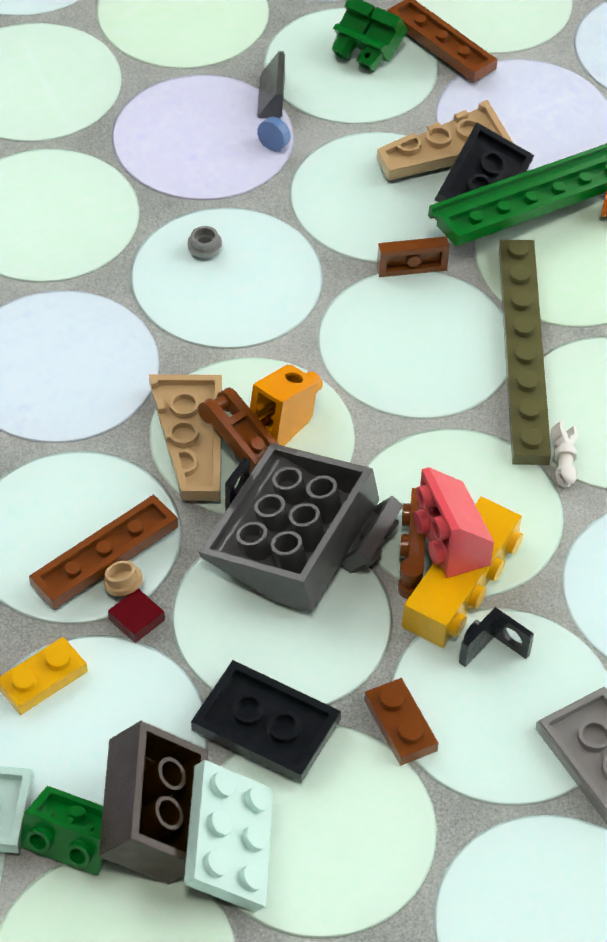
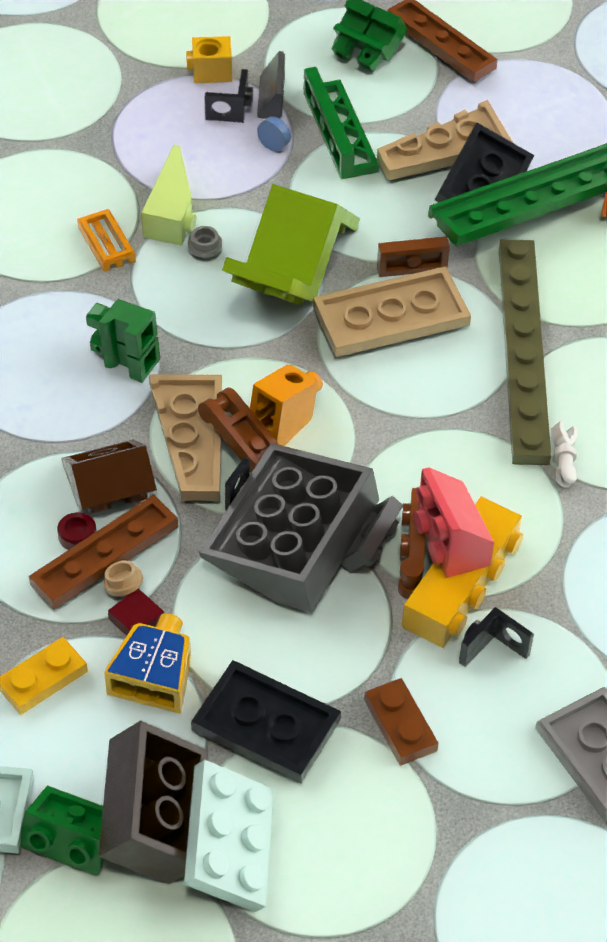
(75, 528): none -> dark red tile
(110, 475): none -> reddish brown slope
(114, 257): none -> light orange tile
(125, 337): none -> green hips
(152, 665): none -> torso
(169, 207): none -> yellowish green slope
(210, 59): none -> yellow brick
(236, 102): none -> black bracket
(291, 245): none -> lime bracket
(333, 130): none -> green fence
(391, 311): none -> tan plate

